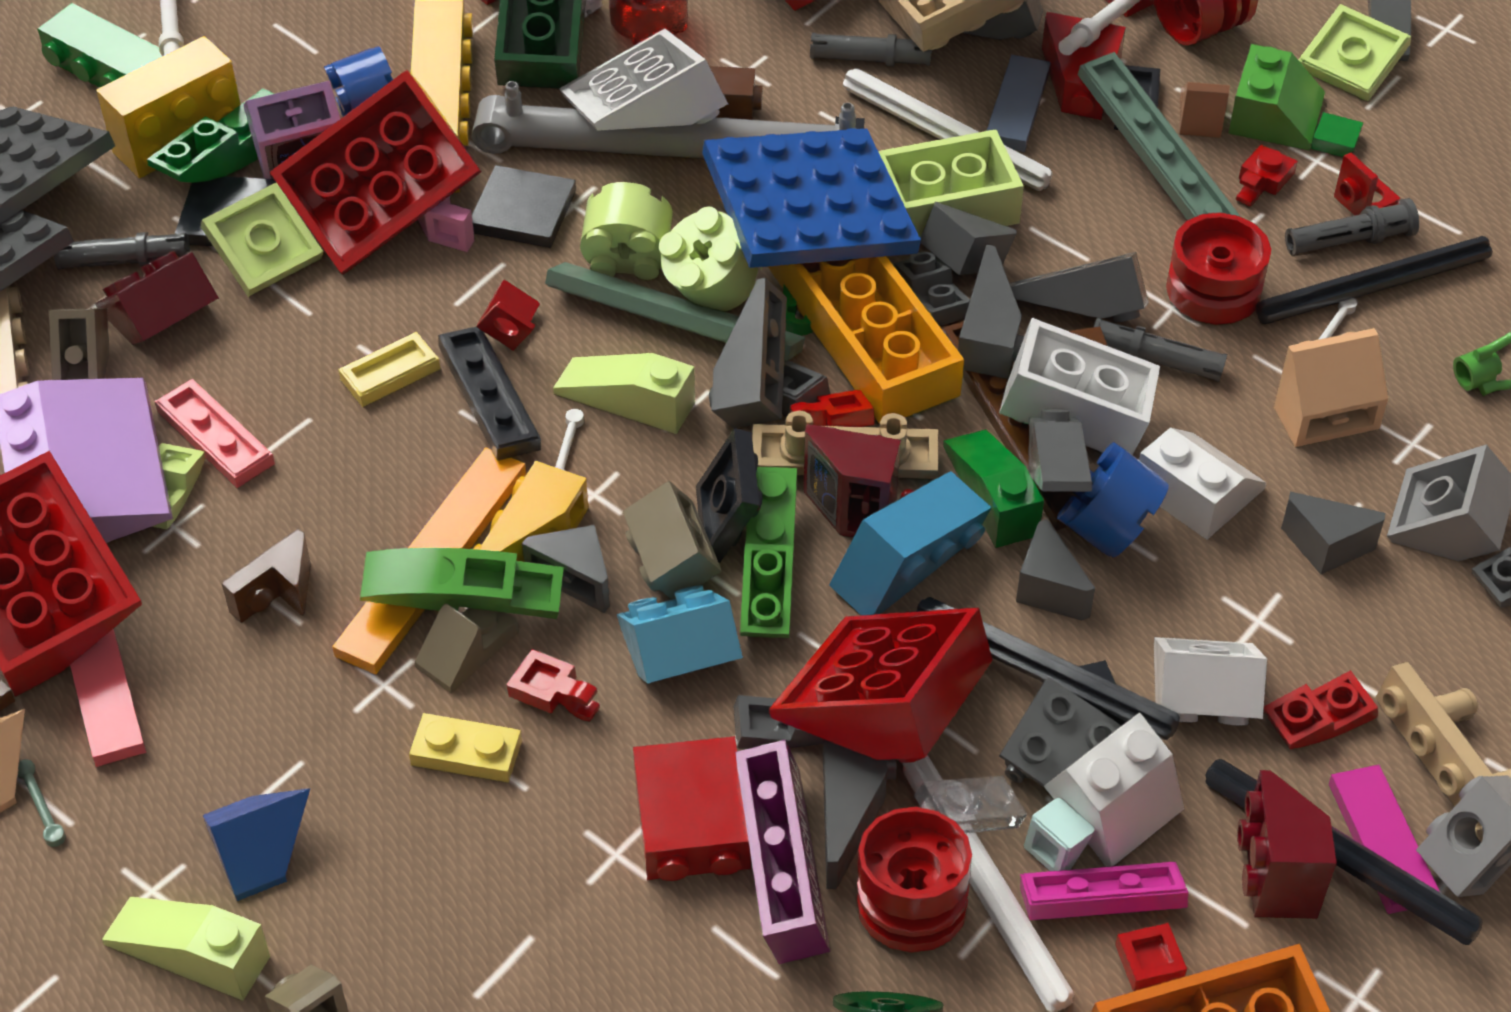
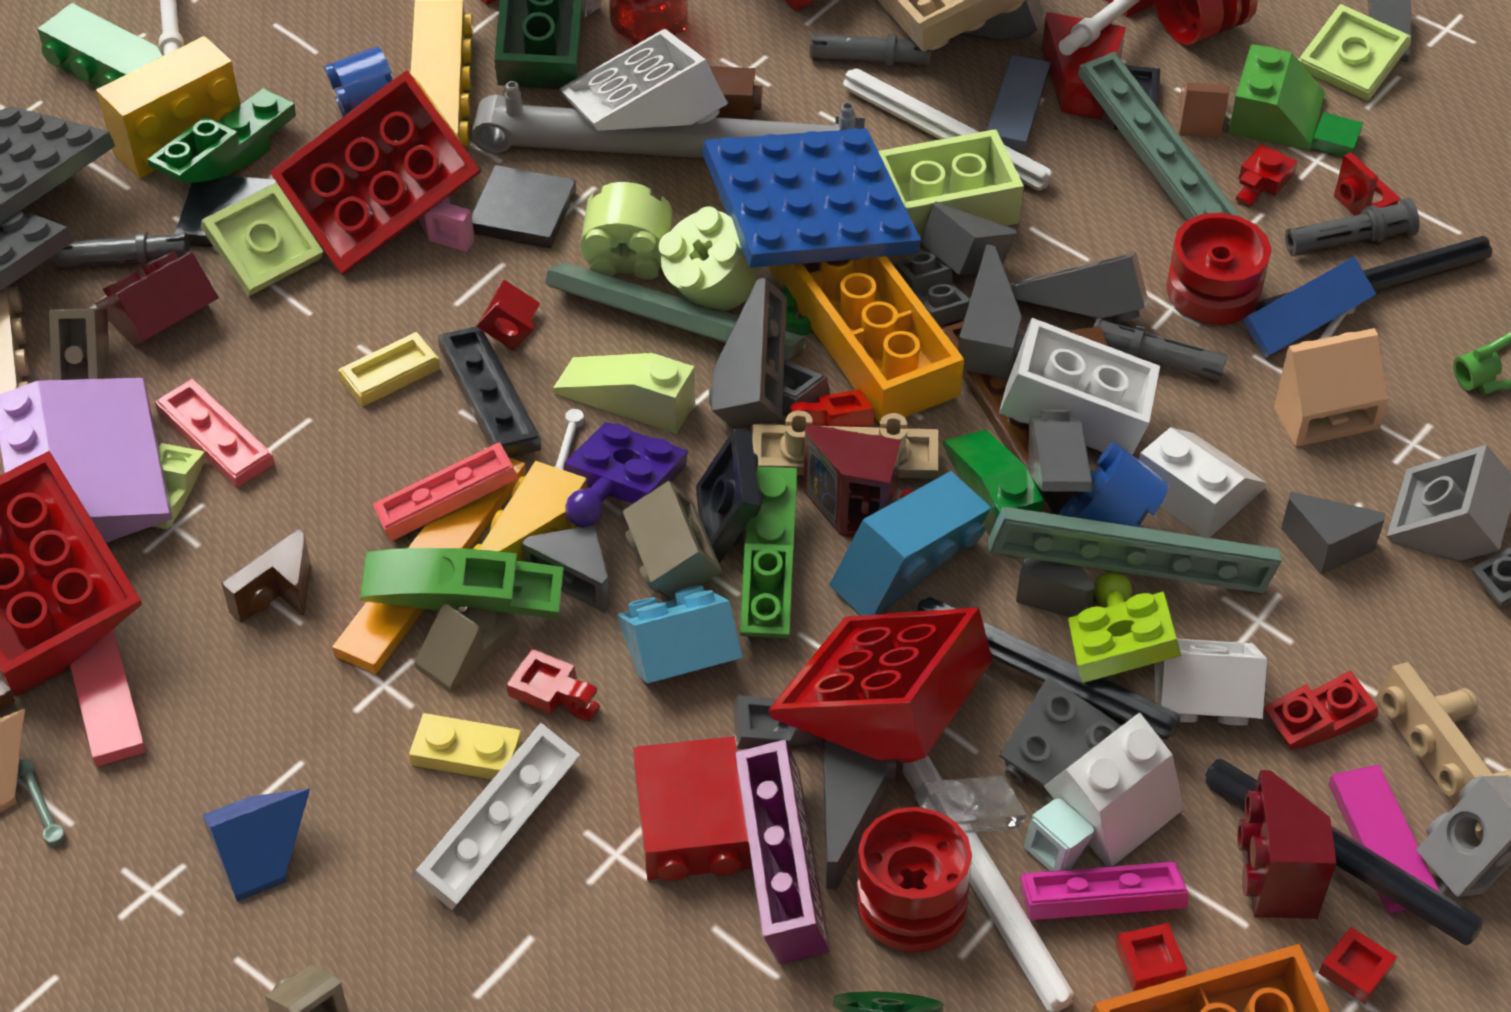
(192, 942): yellowish green slope -> none
(289, 121): lavender slope -> none
(445, 491): none -> coral tile
(495, 816): none -> white plate
(619, 466): none -> dark purple plate
(1124, 632): none -> lime plate
(1133, 550): none -> sand green tile
(1309, 307): none -> blue tile
(1357, 965): none -> red plate

